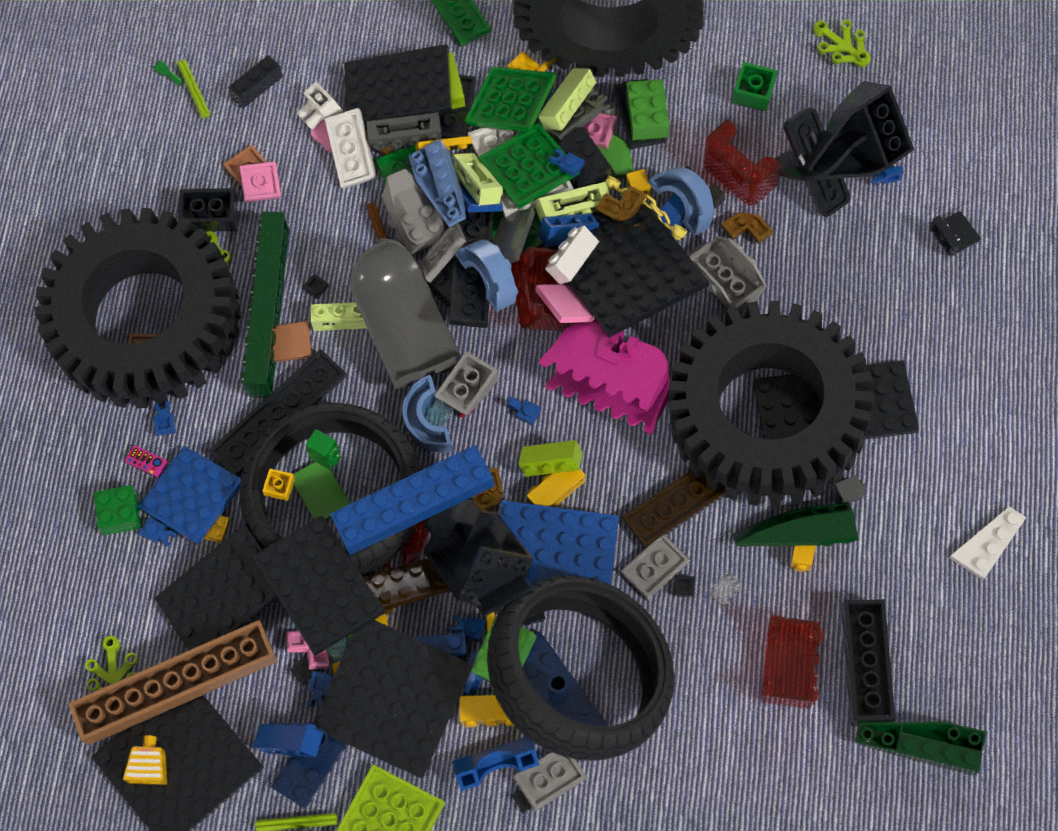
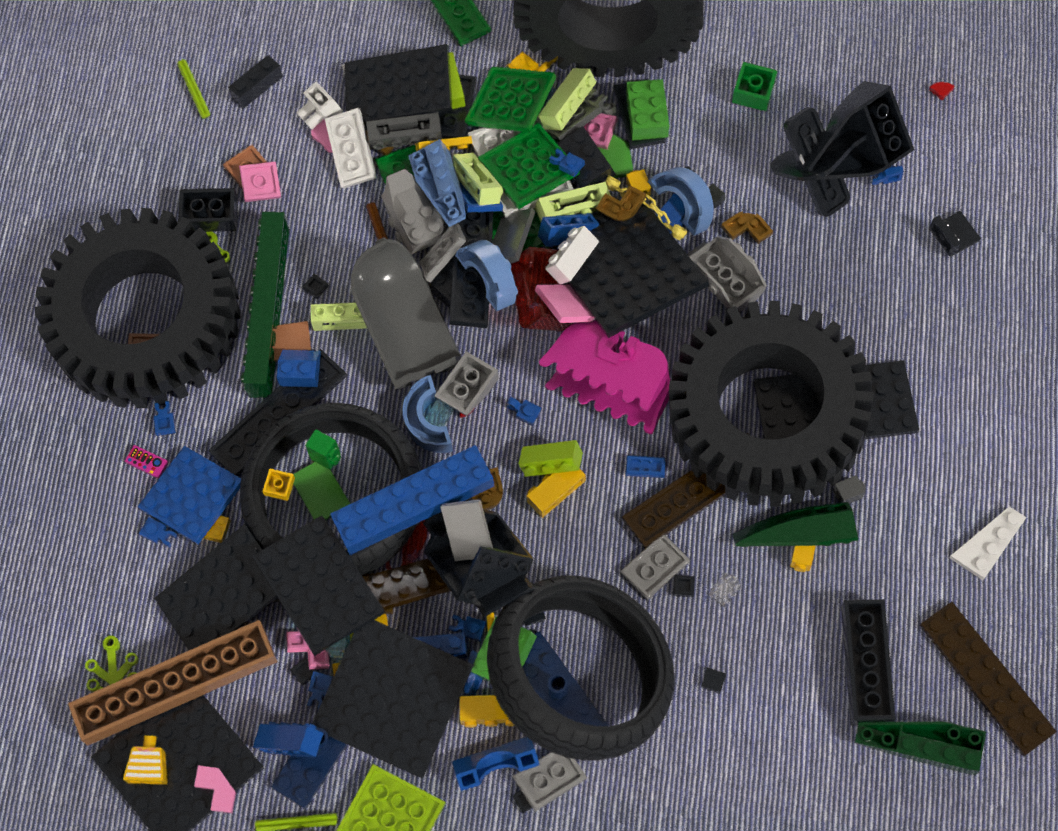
(117, 510): green brick -> none
(164, 70): green piece -> none
(223, 794): none -> bright pink tile
(298, 368): none -> blue slope
(466, 528): none -> light grey tile
(563, 540): blue plate -> none
(645, 466): none -> blue plate
(713, 680): none -> black tile
(734, 170): clear red windscreen -> none
(791, 662): clear red windscreen -> none
(843, 45): lime plant -> none
(941, 89): none -> red tile
(988, 679): none -> dark brown plate

